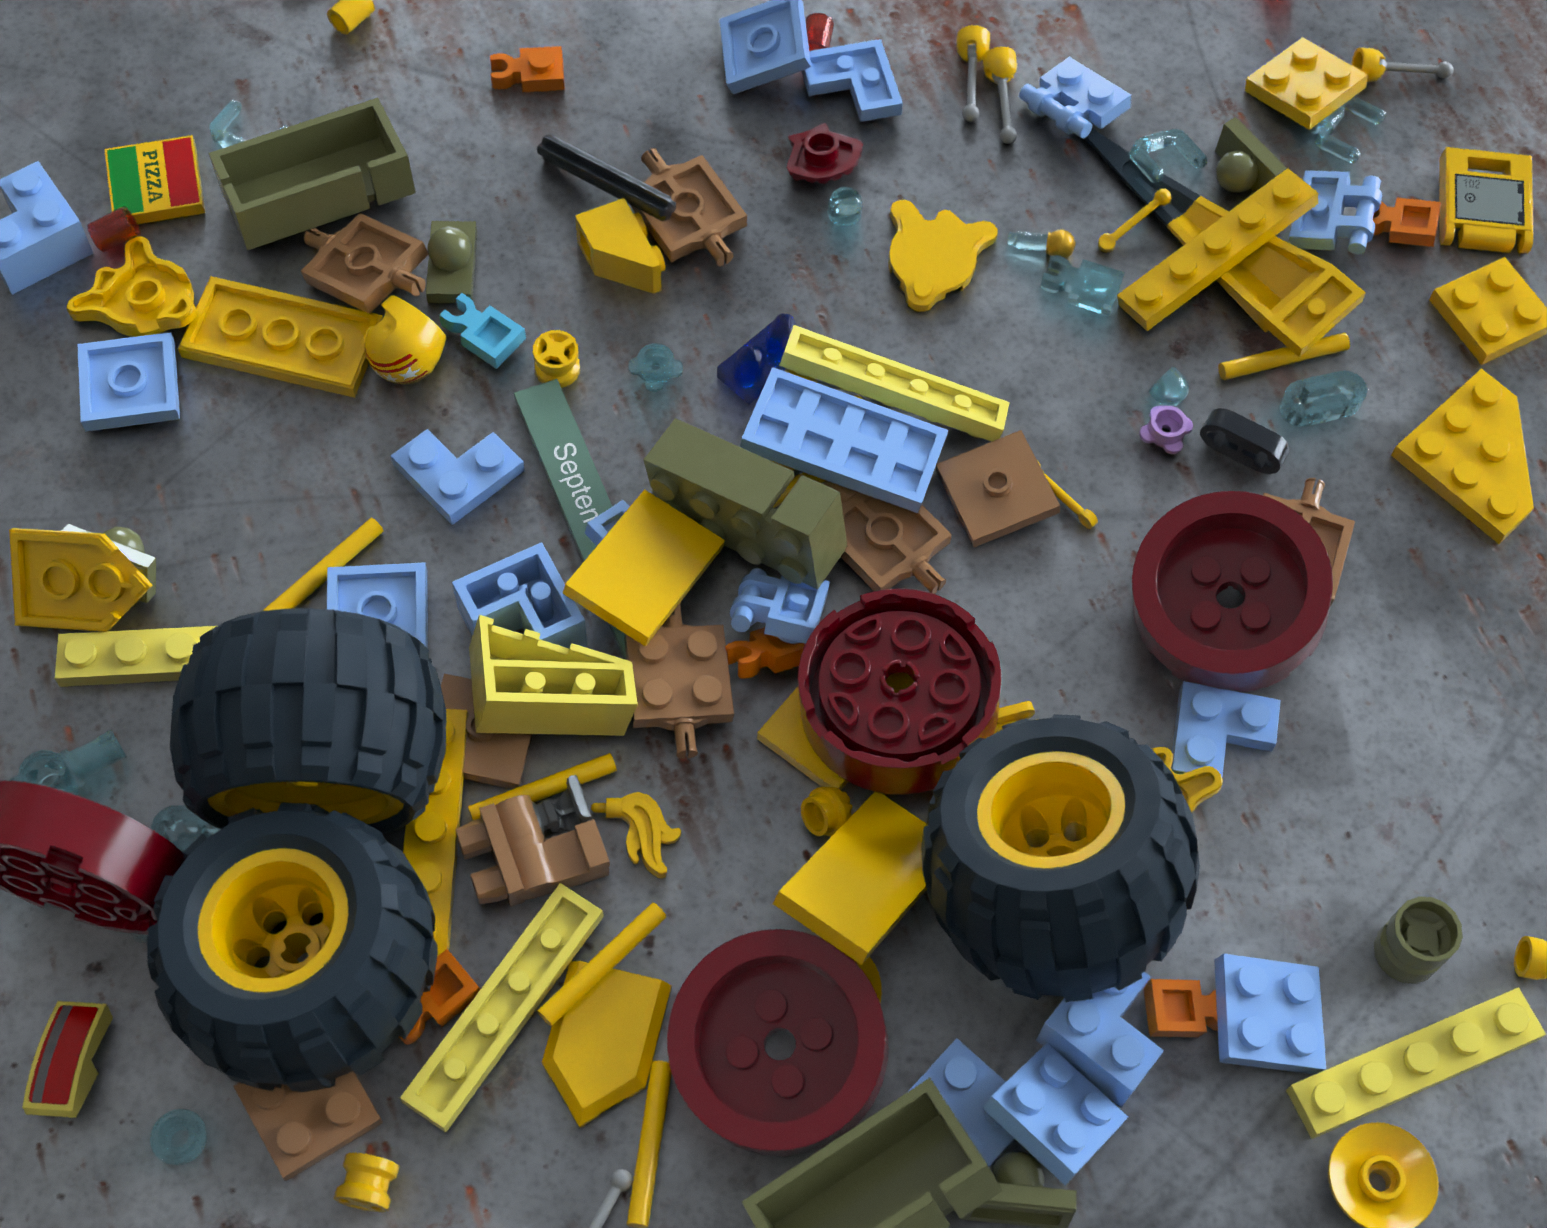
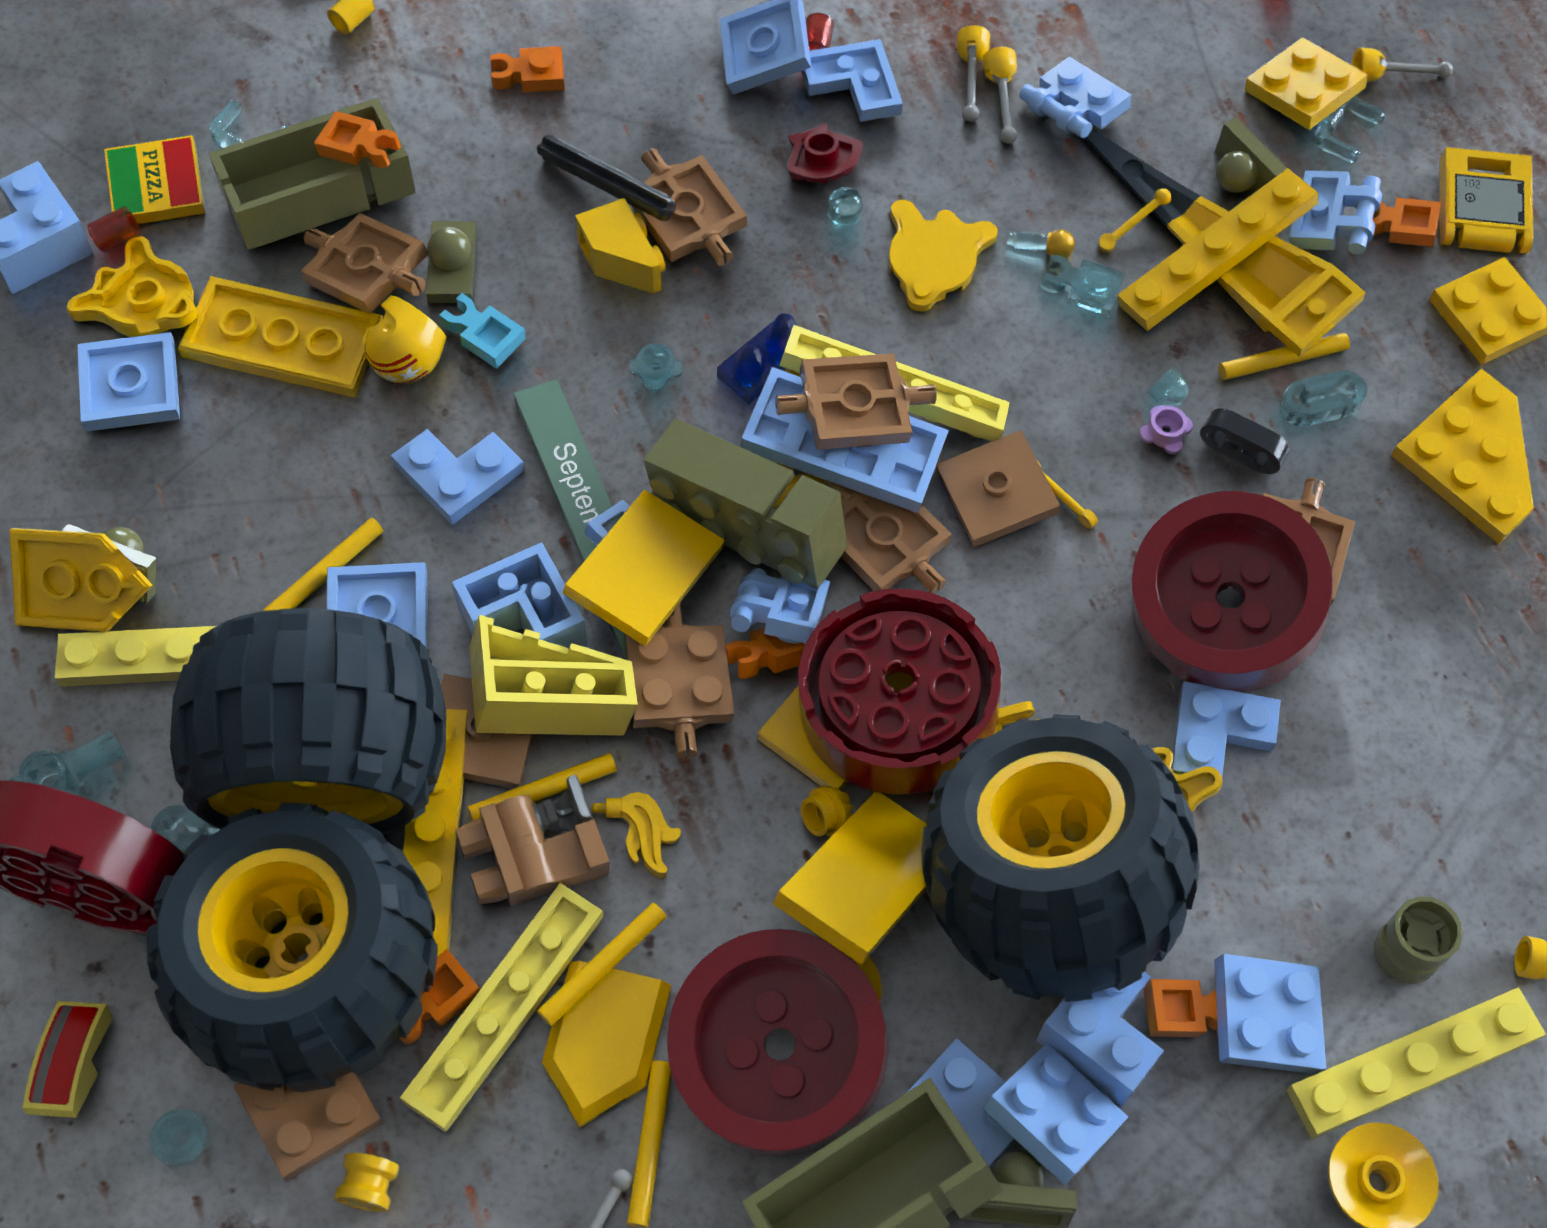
(353, 137): none -> orange plate
(559, 347): yellow wheel -> none
(855, 401): none -> medium nougat plate
(1161, 140): clear light blue piece -> none

